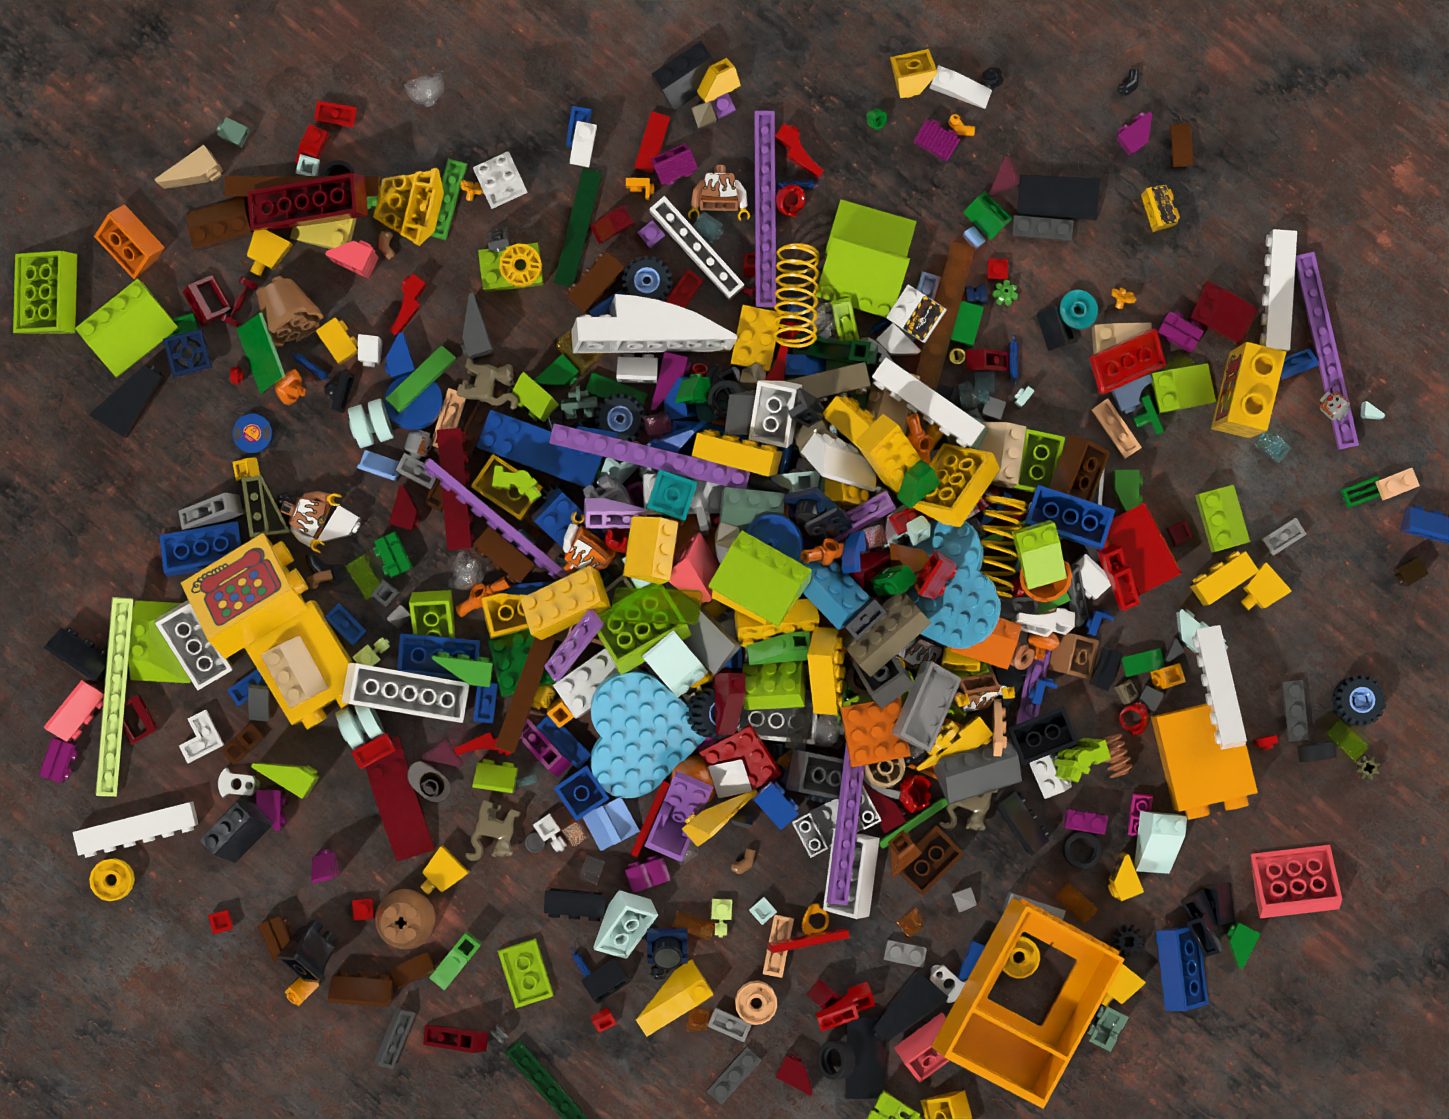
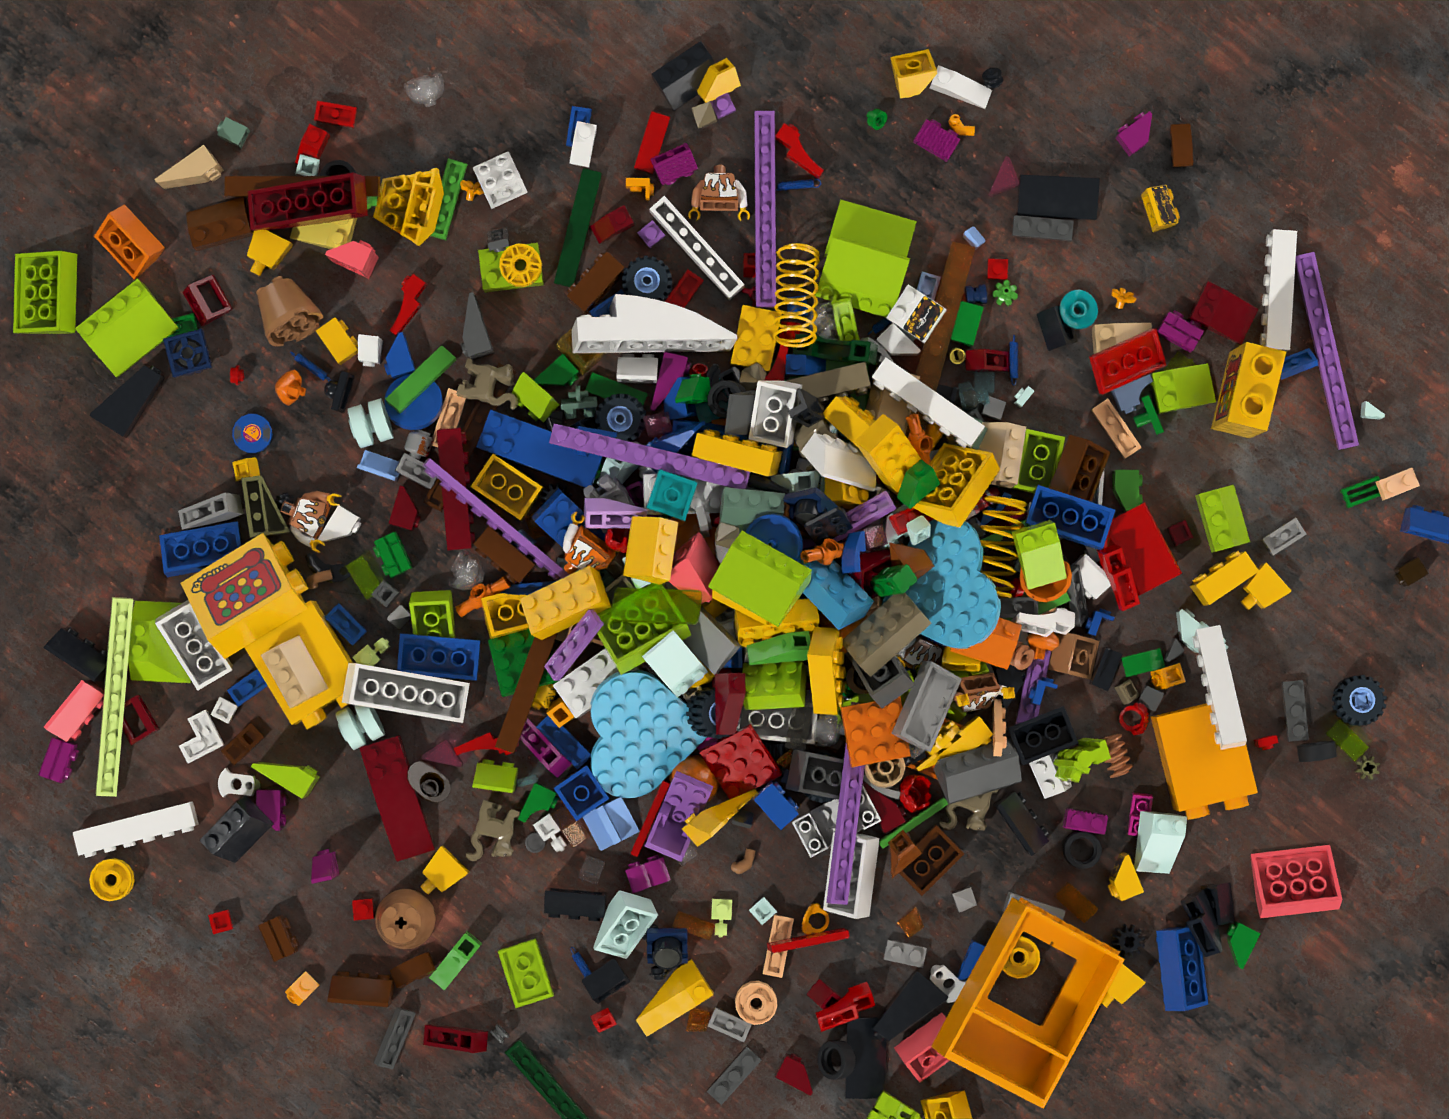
(224, 710): none -> white plate
(239, 301): dark red wheel -> none
(259, 702): dark grey slope -> none
(260, 352): green piece -> none
(308, 952): black hips -> none
(373, 751): red tile -> none
(383, 244): medium nougat arm -> none
(471, 671): bright green slope -> none
(485, 703): blue plate -> none
(520, 479): lime hips -> none
(539, 799): none -> green arch
(708, 227): clear light blue brick -> none
(730, 778): white sticker -> none
(790, 199): red hair -> none
(864, 618): black panel -> none
(934, 575): red slope -> none
(987, 215): green panel -> none
(1107, 1027): sand green cylinder -> none
(1130, 85): black arm -> none
(1273, 445): clear light blue bracket -> none
(1334, 406): light grey head -> none

